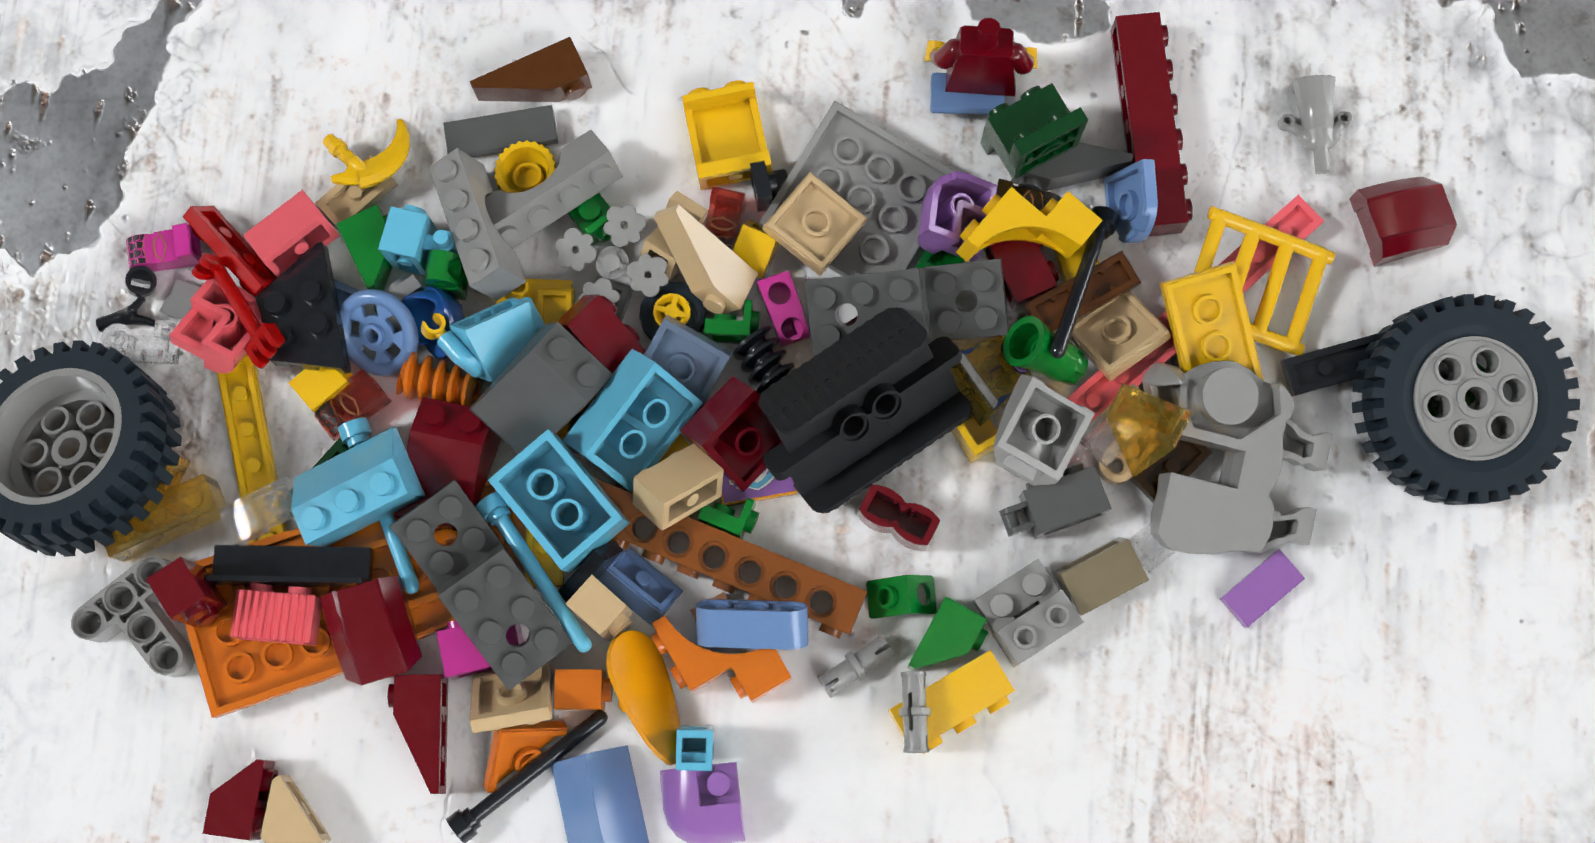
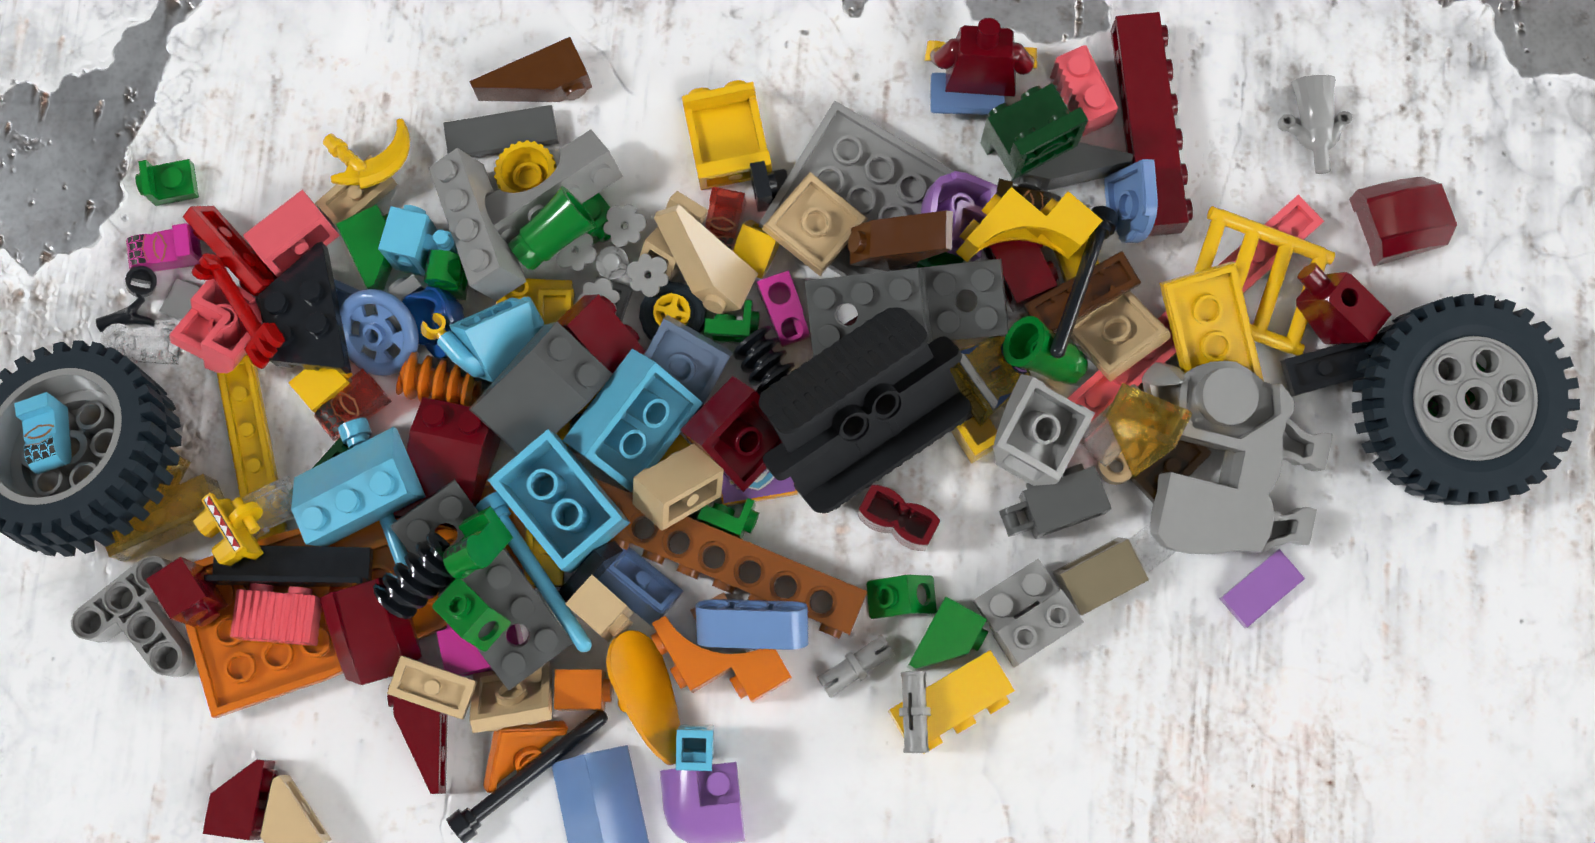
(45, 432): none -> medium azure leg
(167, 181): none -> green bracket
(236, 523): none -> yellow hips
(417, 581): none -> black piece
(432, 687): none -> tan plate
(468, 614): none -> green bracket
(482, 542): none -> green leg
(551, 229): none -> green plant
(900, 240): none -> reddish brown slope
(1084, 87): none -> coral brick
(1339, 307): none -> dark red torso

